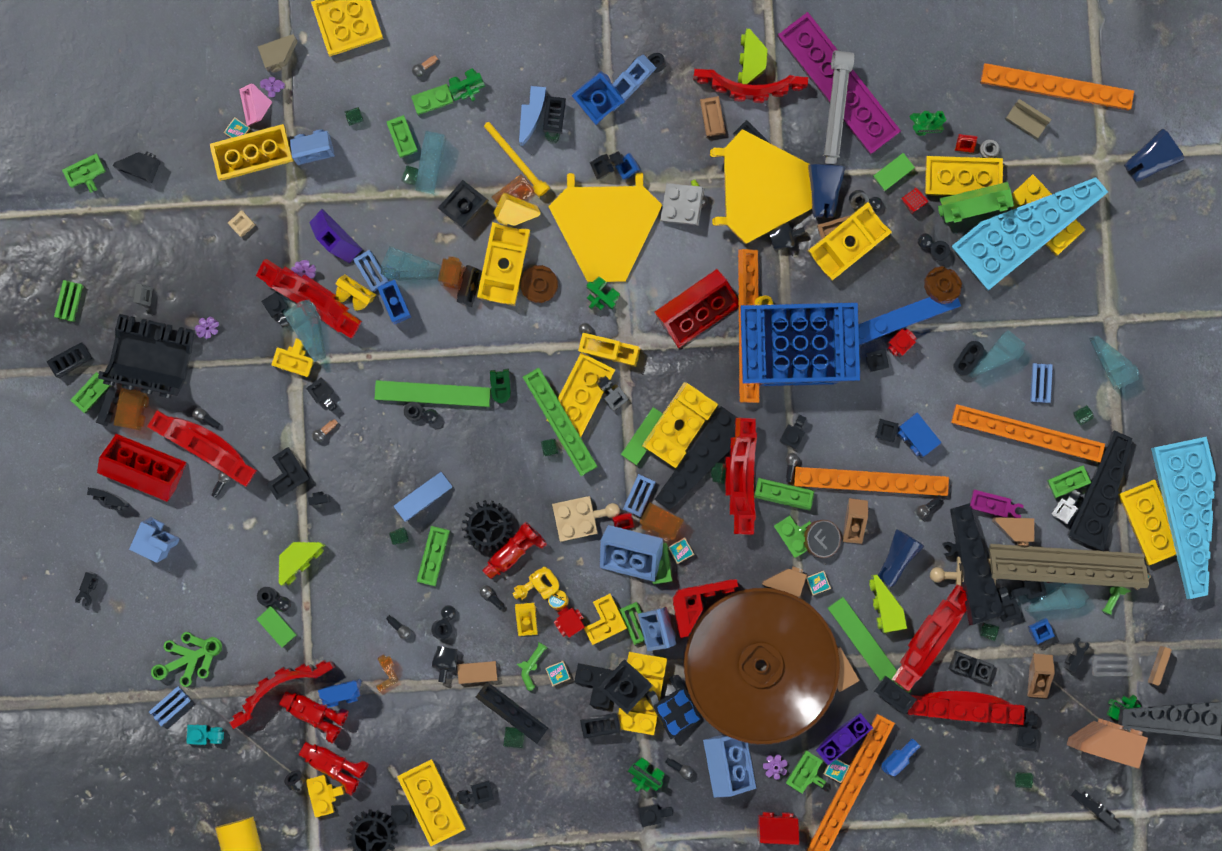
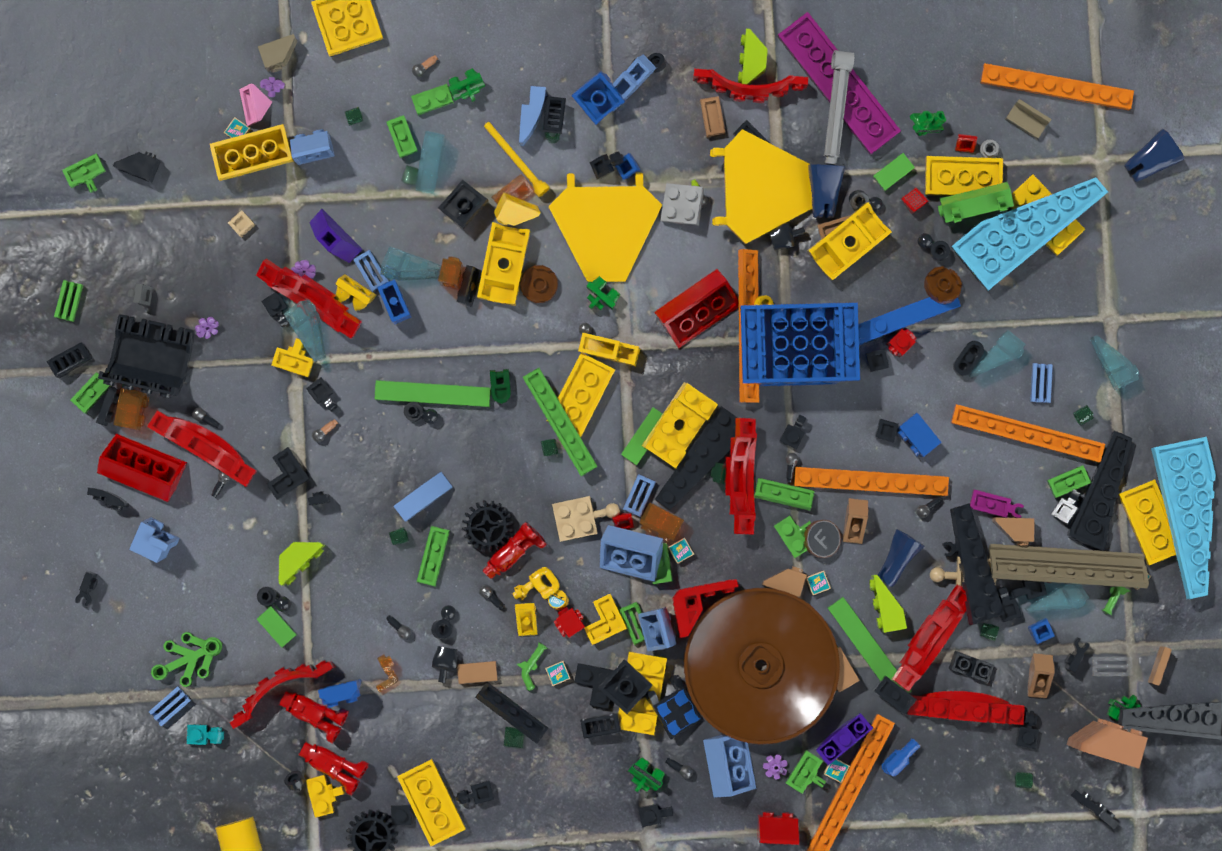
(614, 395): black plate -> none

